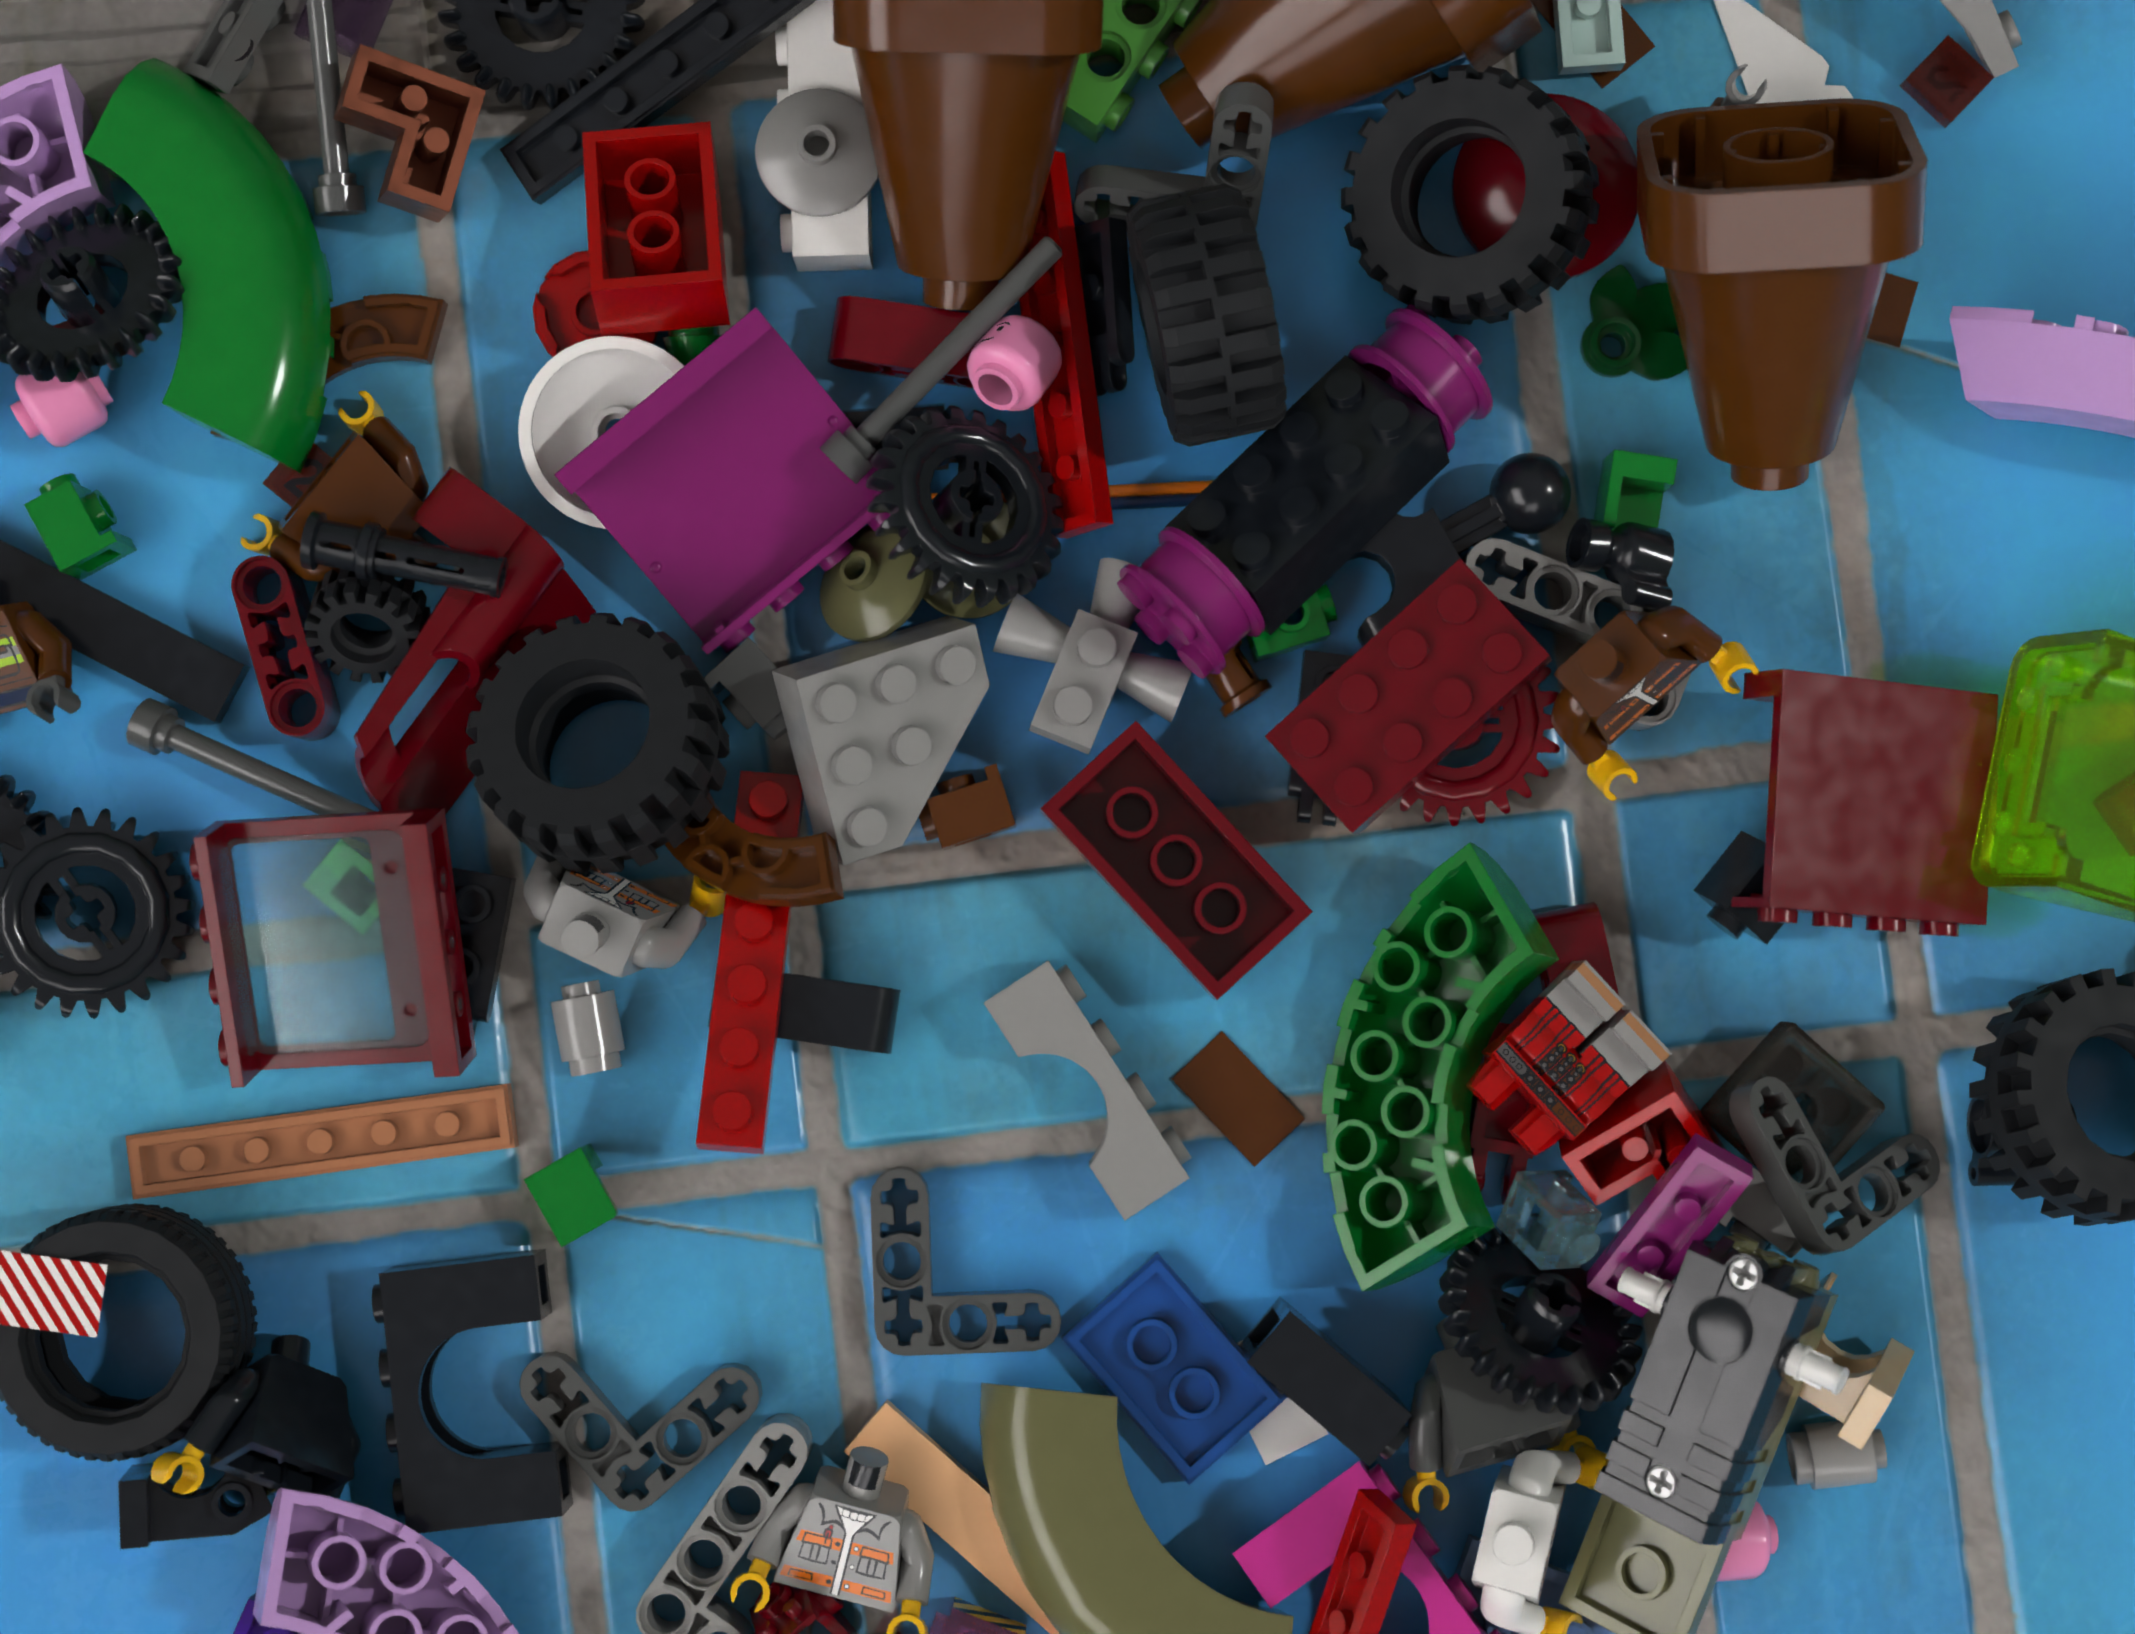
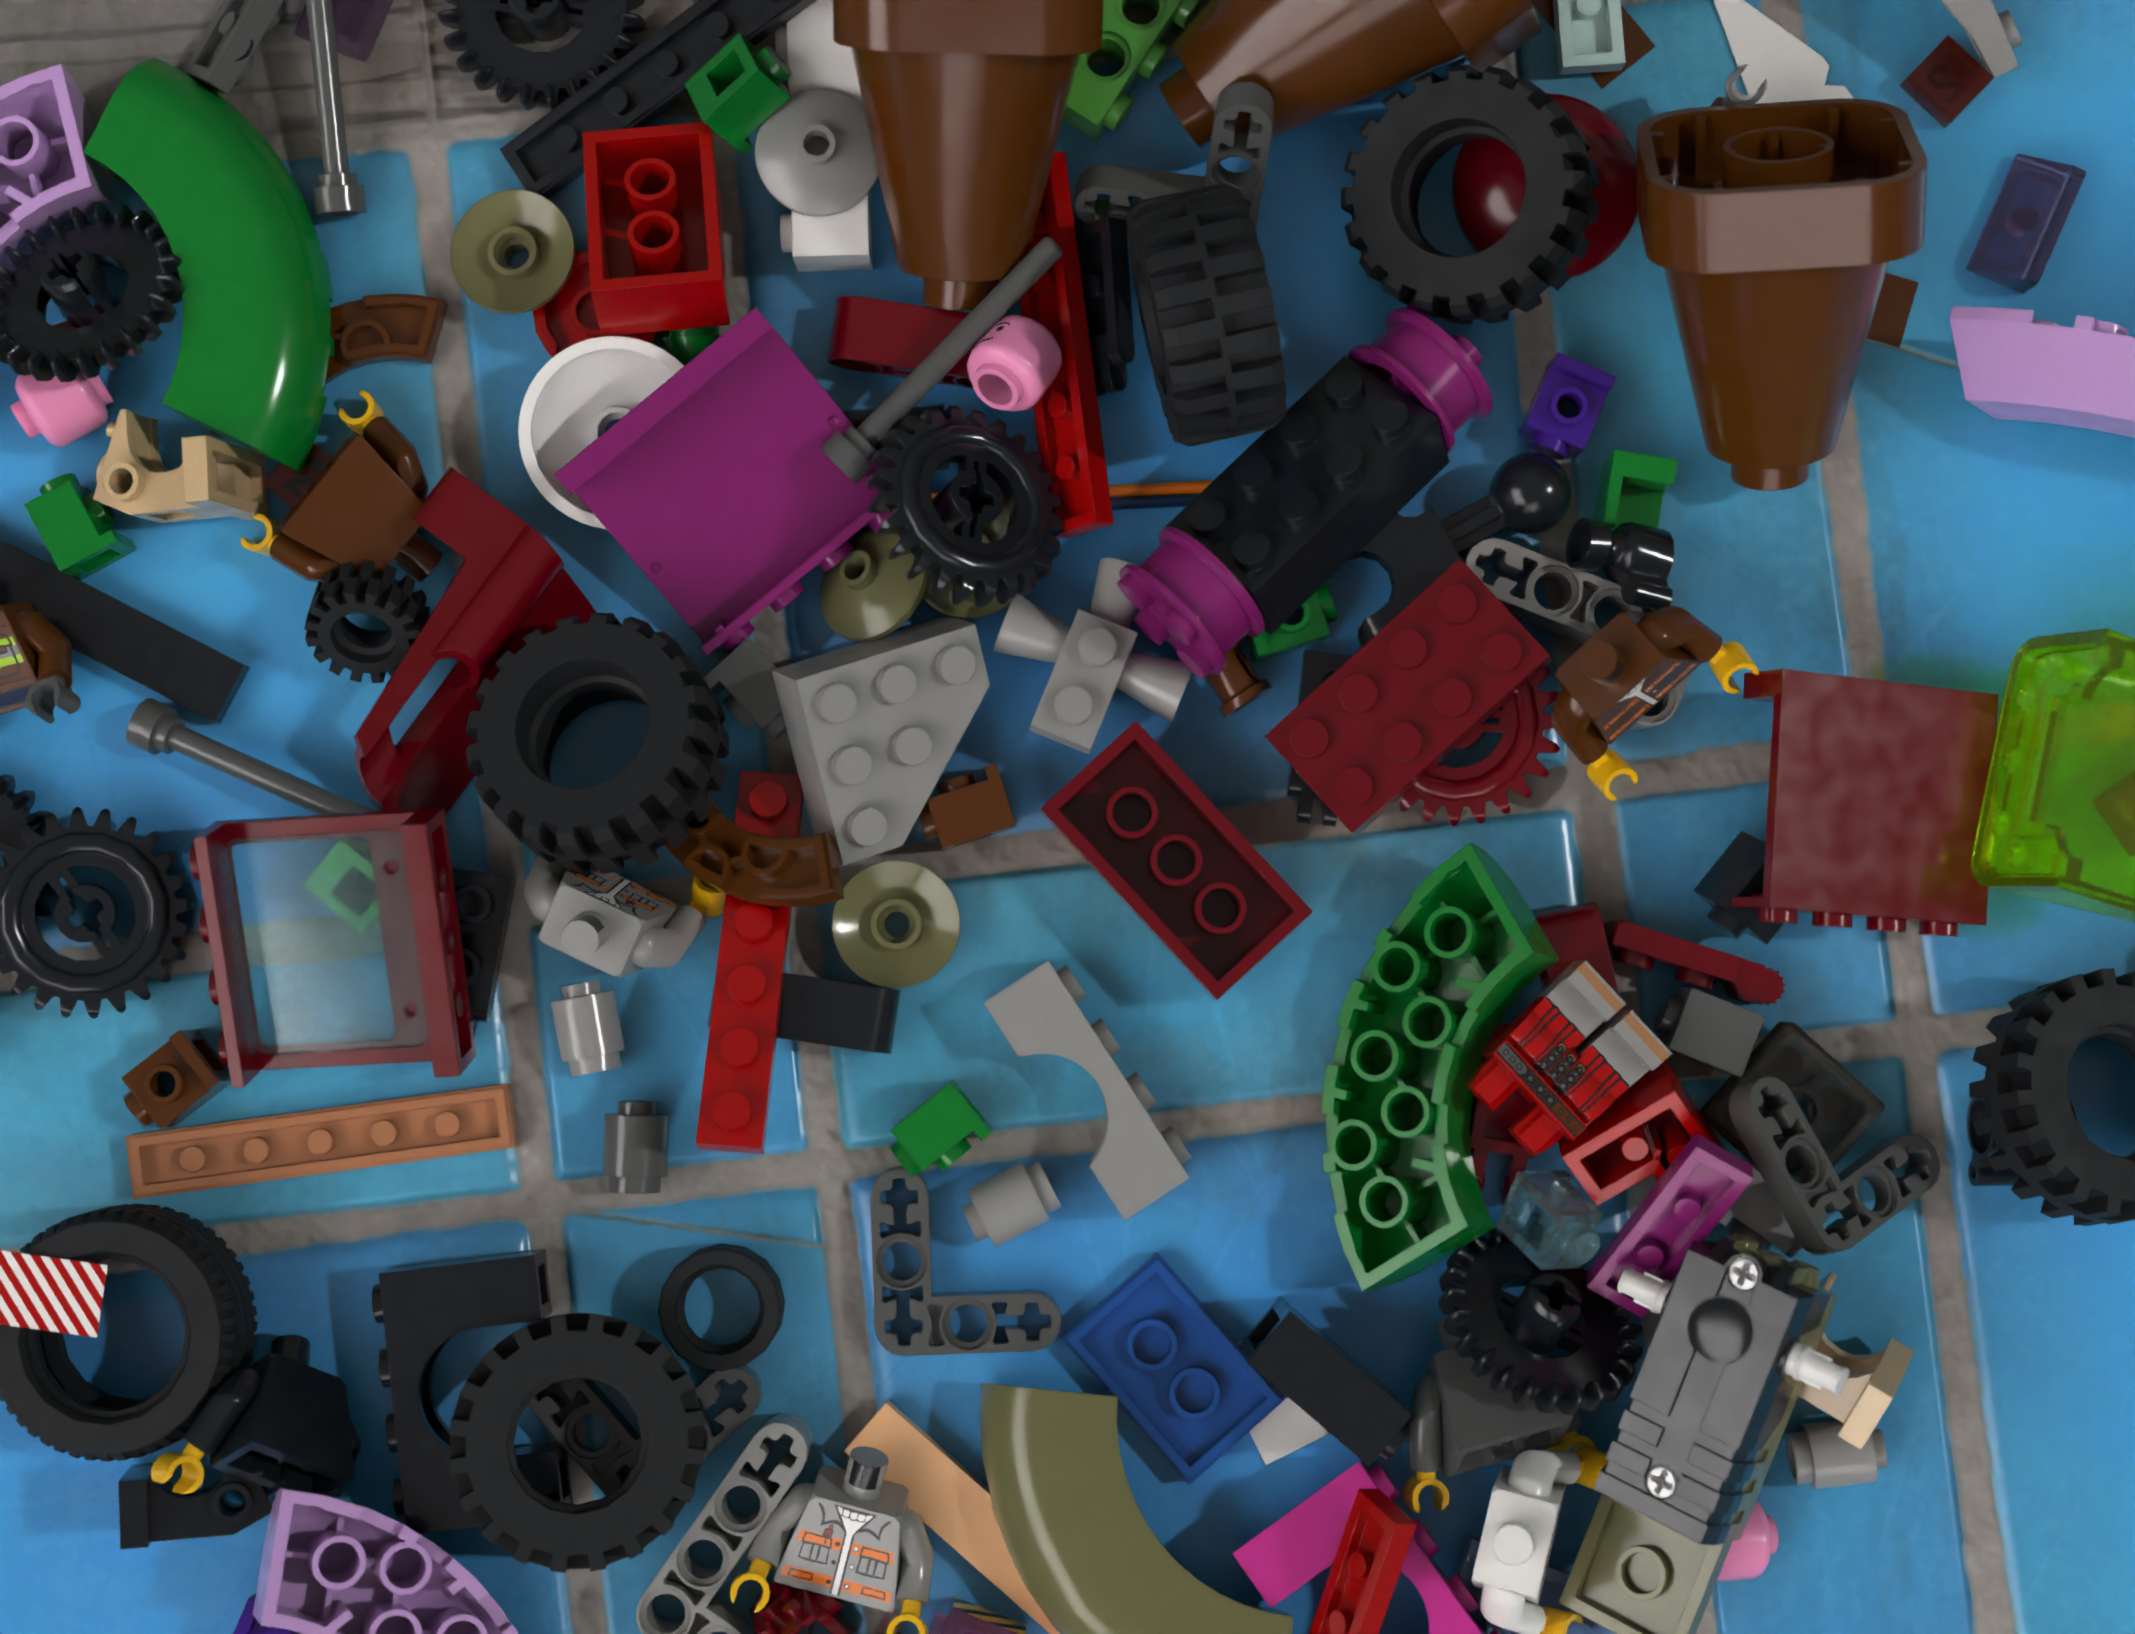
(196, 1074): none -> reddish brown brick
(210, 483): none -> tan tile
(265, 640): dark red beam -> none
(369, 560): black pin -> none
(424, 115): copper brick -> none
(494, 233): none -> olive dish
(572, 1195): green panel -> none
(599, 1530): none -> black tyre
(635, 1147): none -> dark grey brick
(674, 1320): none -> black tyre
(739, 90): none -> green brick
(862, 916): none -> olive dish
(938, 1131): none -> green brick
(1010, 1203): none -> light grey brick
(1238, 1098): reddish brown sticker -> none
(1576, 383): none -> dark purple brick
(1640, 322): dark green plate -> none
(1695, 963): none -> dark red hinge
(1708, 1030): none -> dark grey brick
(2026, 221): none -> clear purple slope

